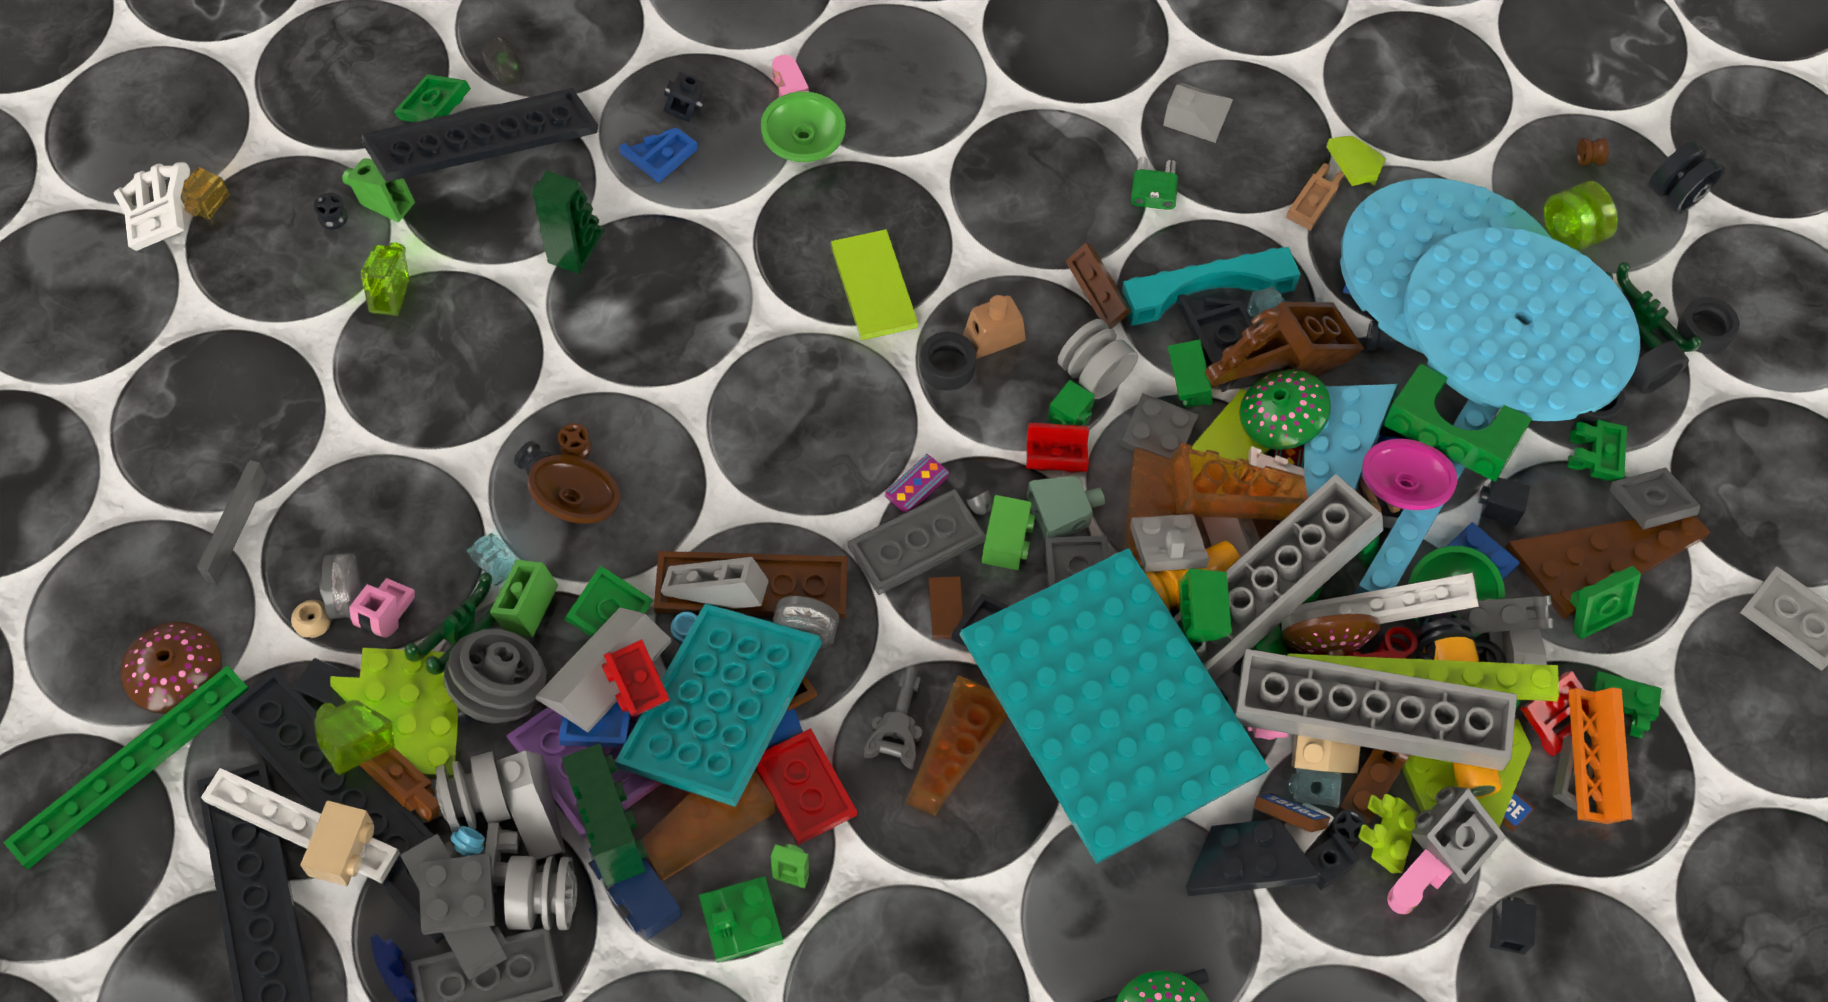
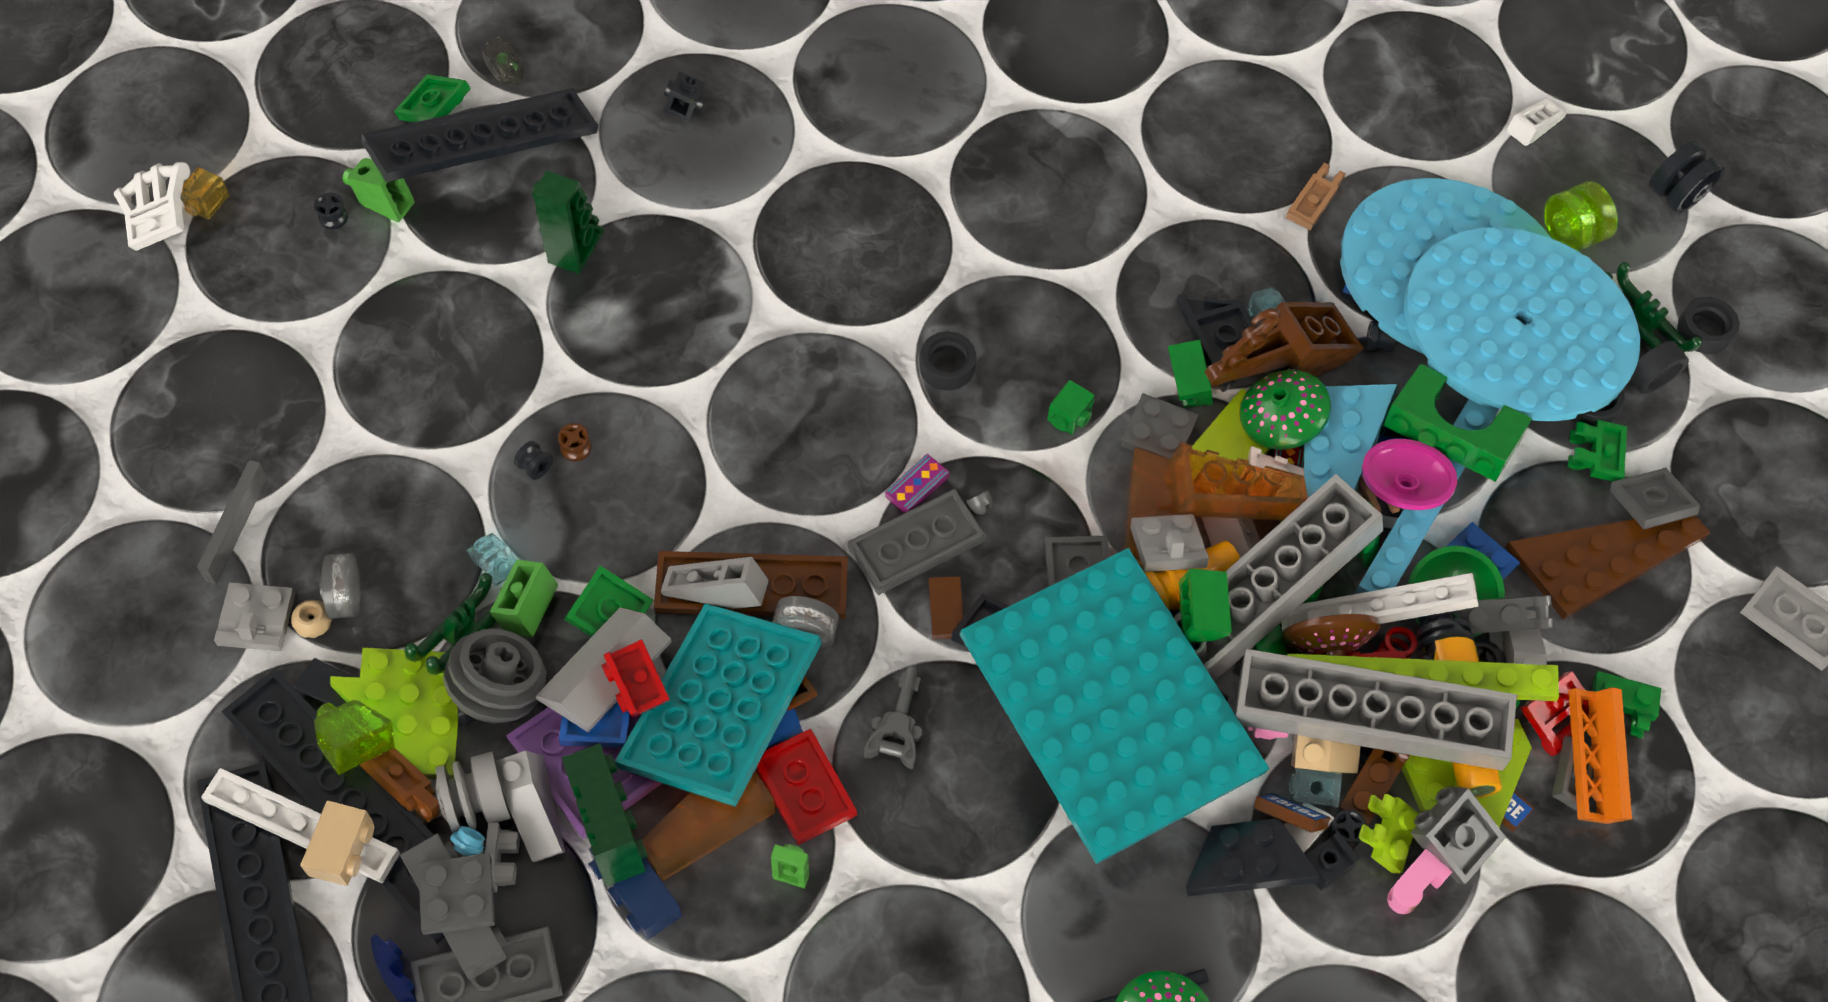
(125, 768): green plate -> none
(164, 684): reddish brown dish -> none
(255, 616): none -> light grey hinge
(381, 607): bright pink brick -> none
(388, 267): clear neon green torso -> none
(538, 892): light grey wheel -> none
(573, 489): reddish brown dish -> none
(660, 153): blue wing -> none
(682, 624): medium azure plate -> none
(741, 919): green hinge -> none
(788, 75): bright pink leg -> none
(799, 117): bright green dish -> none
(874, 285): lime tile -> none
(961, 735): clear orange wedge -> none
(995, 326): medium nougat torso -> none
(1007, 532): bright green brick -> none
(1057, 447): red bracket -> none
(1062, 505): sand green torso -> none
(1097, 358): light grey wheel -> none
(1098, 285): reddish brown plate -> none
(1153, 187): green piece -> none
(1155, 294): teal arch -> none
(1197, 112): light grey slope -> none
(1356, 159): lime slope -> none
(1504, 501): black brick -> none
(1513, 925): black brick -> none
(1533, 123): none -> white slope
(1592, 151): reddish brown wheel -> none
(1605, 602): green hinge -> none

